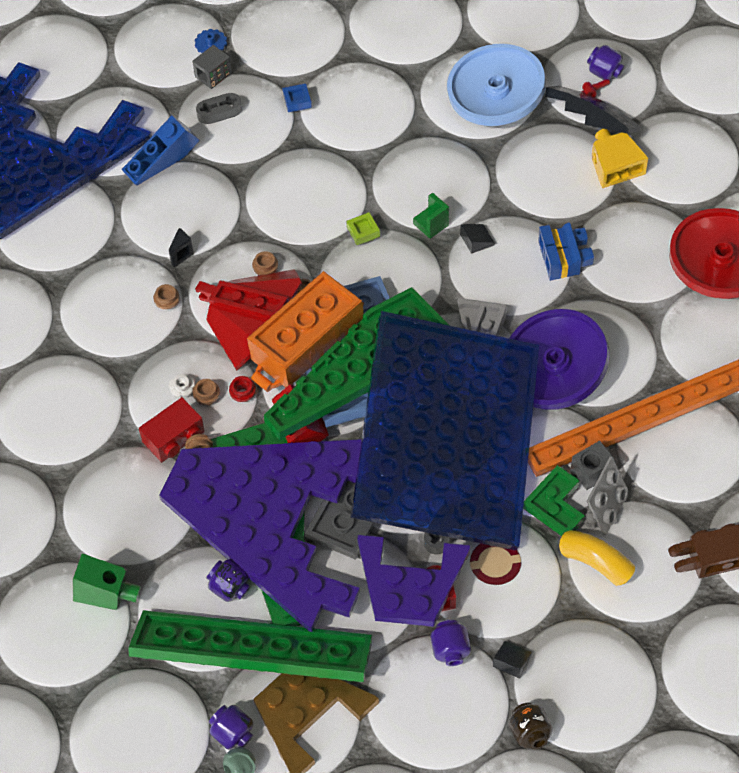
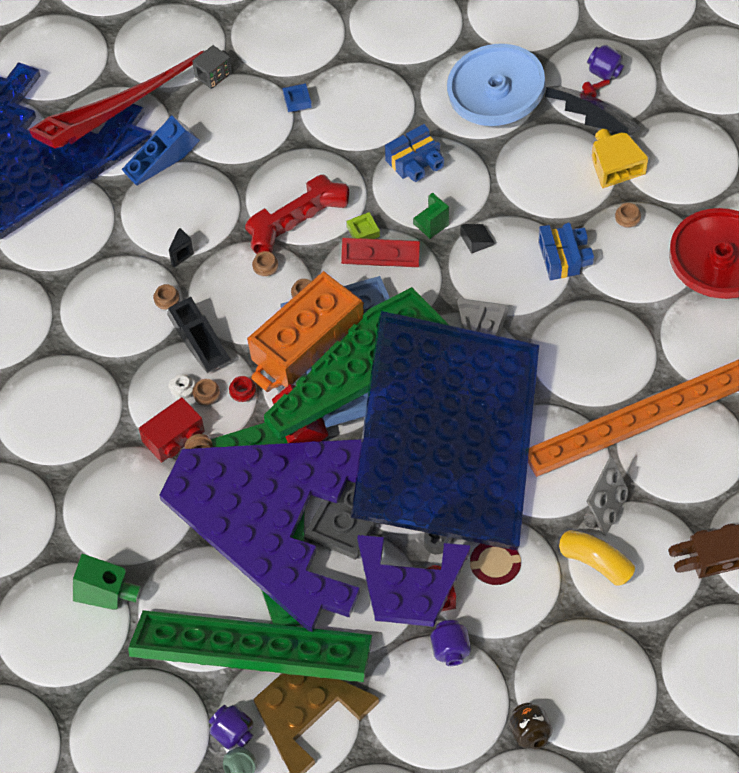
(76, 123): none -> red plate
(198, 335): none -> black slope
(208, 38): blue piece -> none
(219, 108): dark grey beam -> none
(228, 580): dark purple head -> none
(243, 306): red panel -> none
(320, 194): none -> red plate
(380, 252): none -> red plate
(413, 153): none -> blue hips
(511, 659): black slope -> none
(549, 504): green plate -> none
(570, 356): dark purple dish -> none
(594, 455): dark grey brick -> none
(628, 215): none -> medium nougat plate

